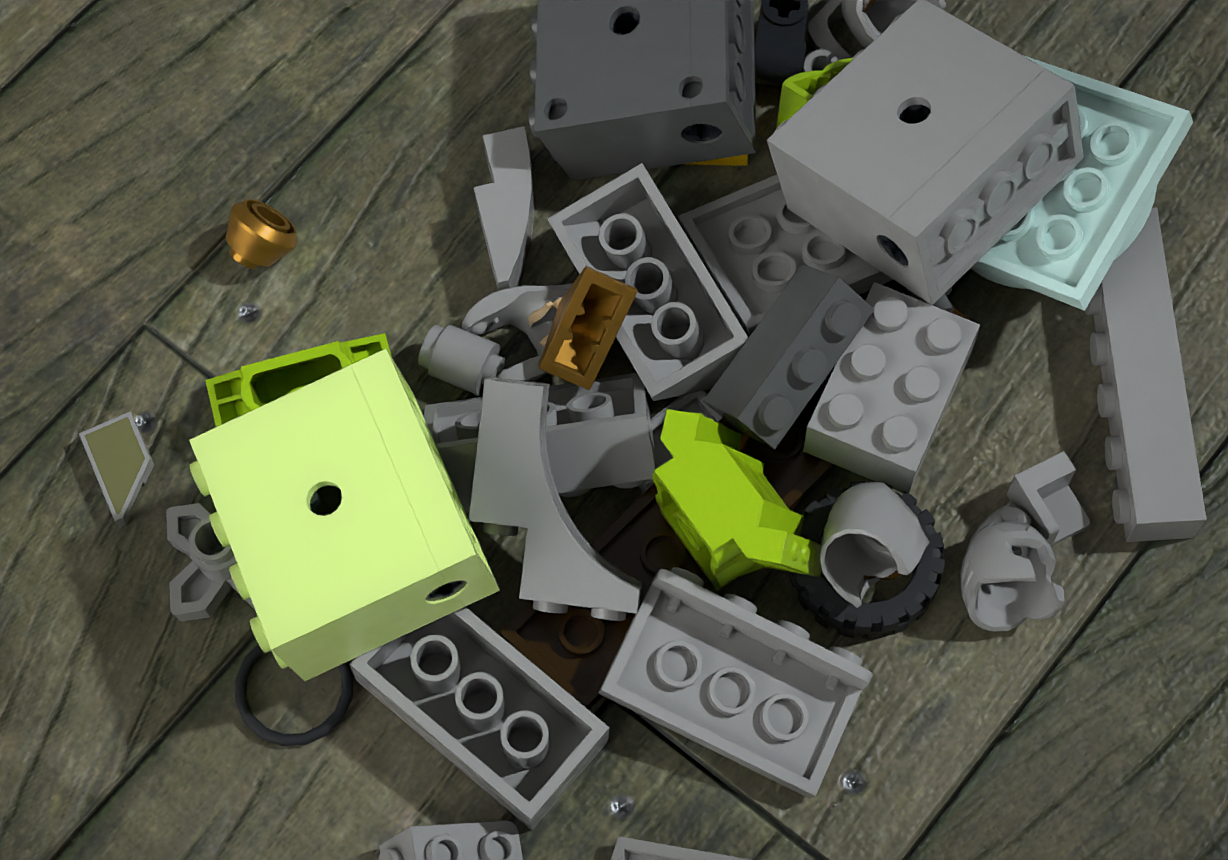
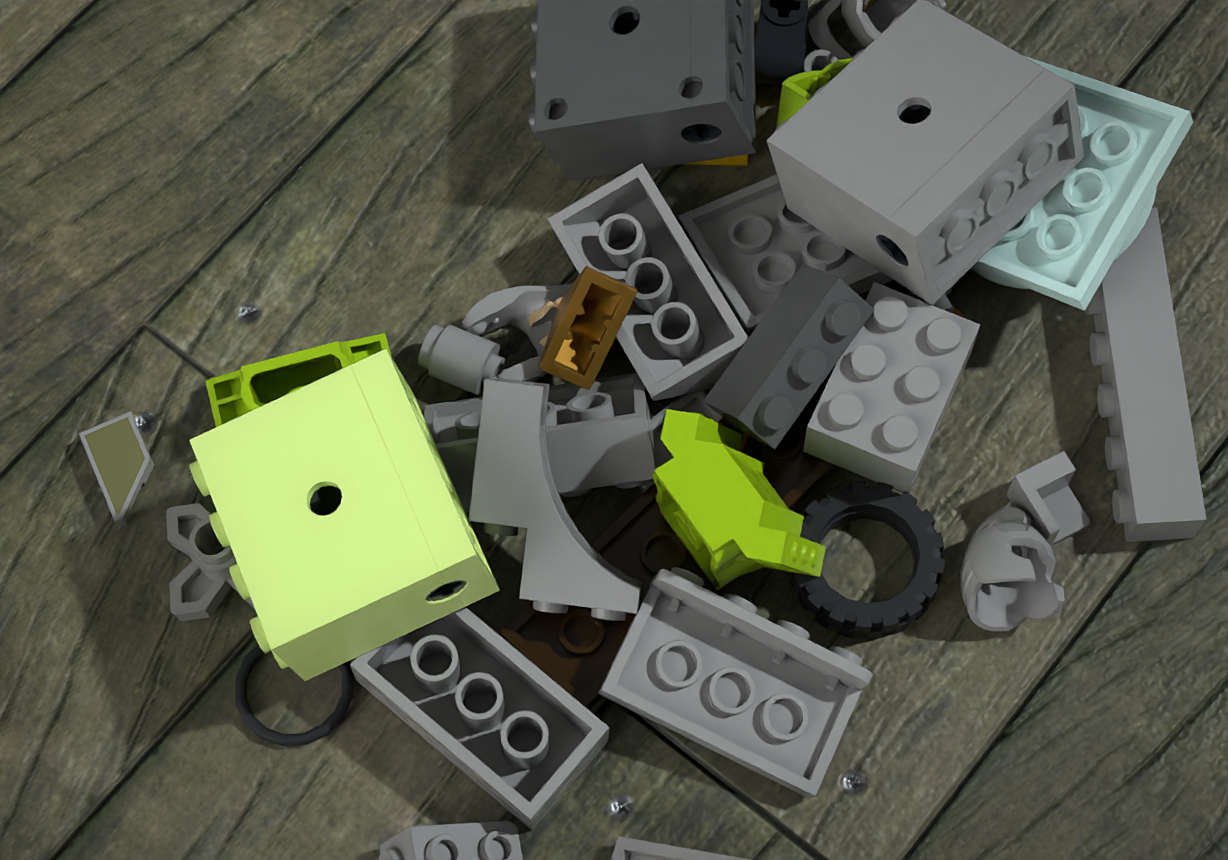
(259, 234): pearl gold cone -> none
(507, 205): light grey slope -> none
(869, 539): light grey piece -> none

